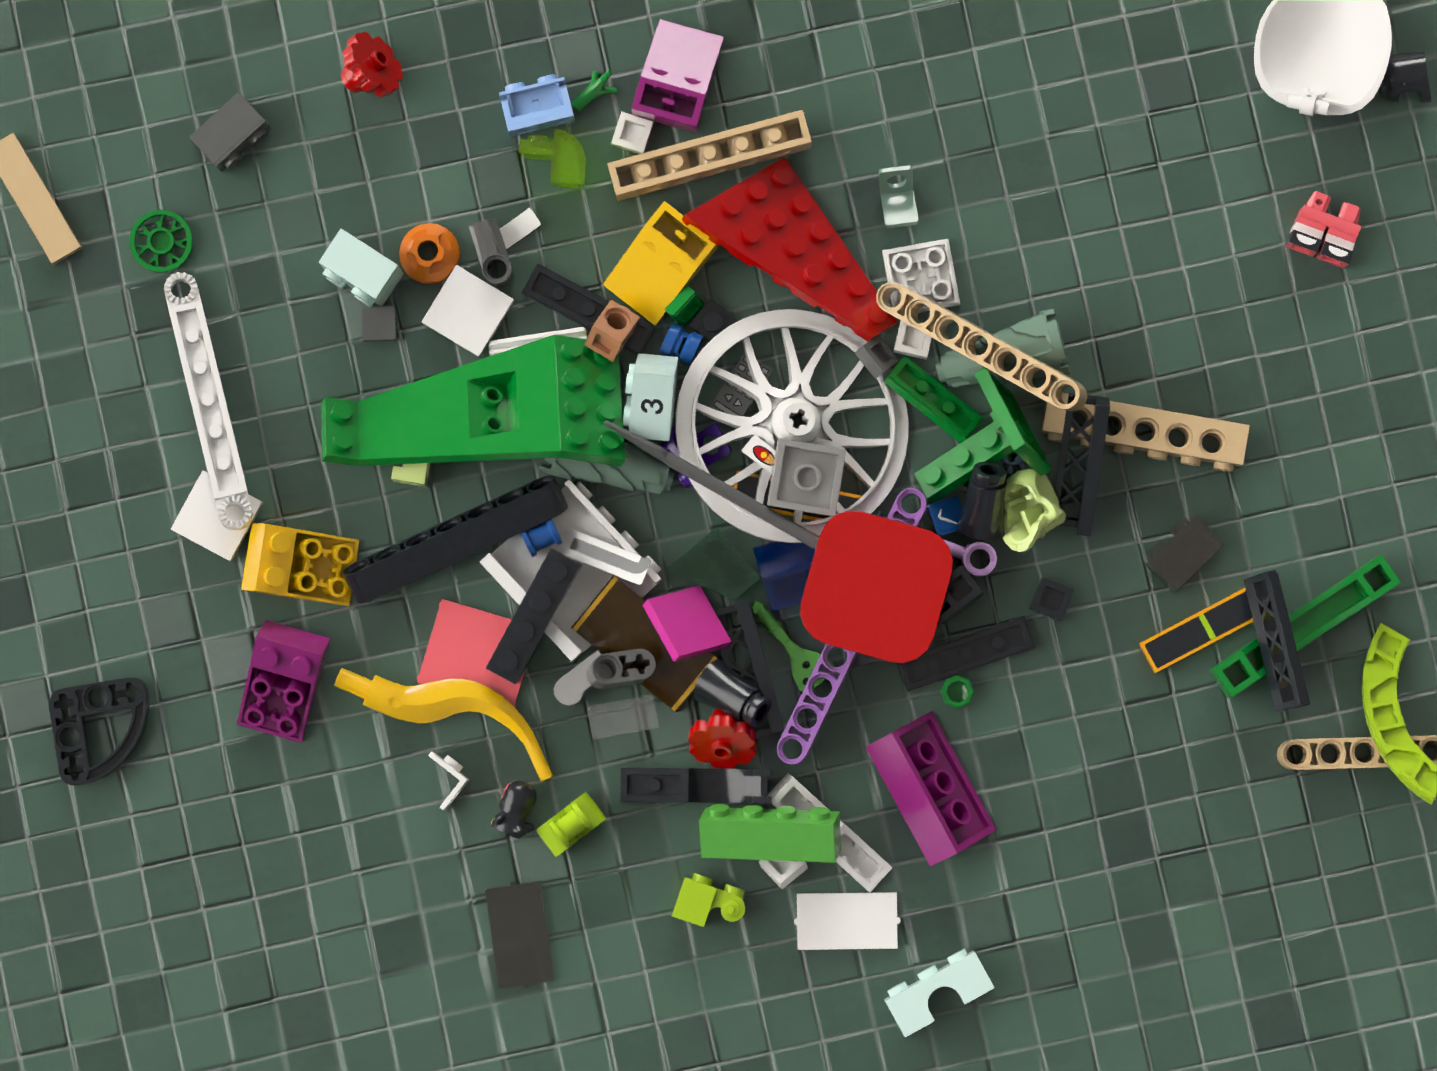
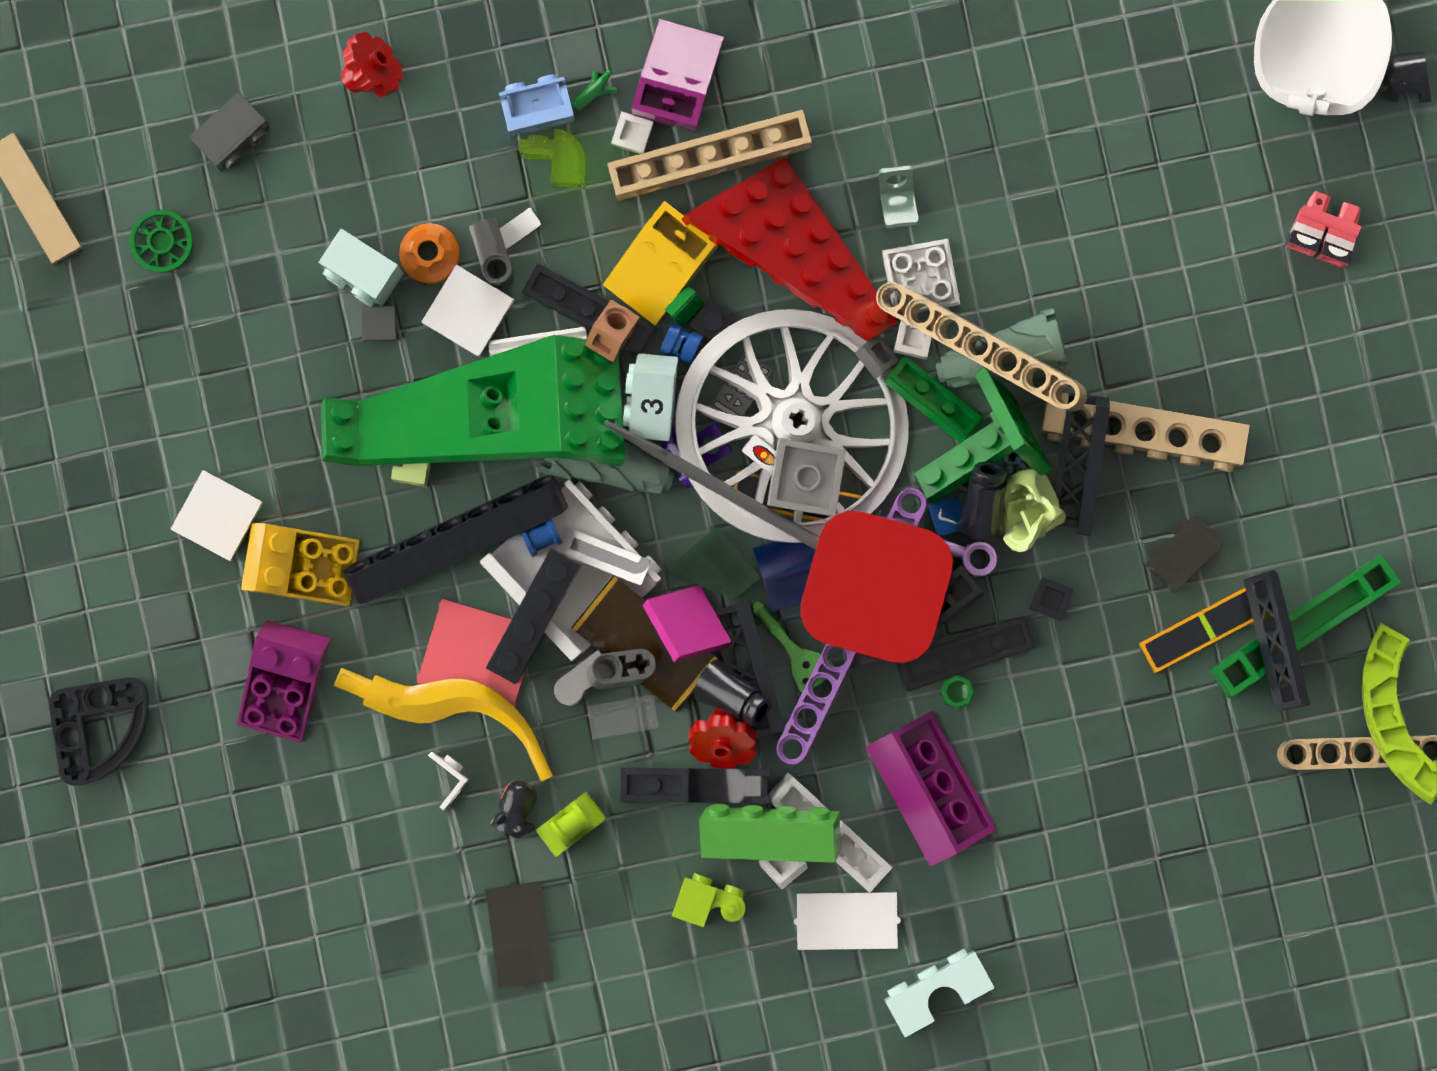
(208, 401): white plate -> none

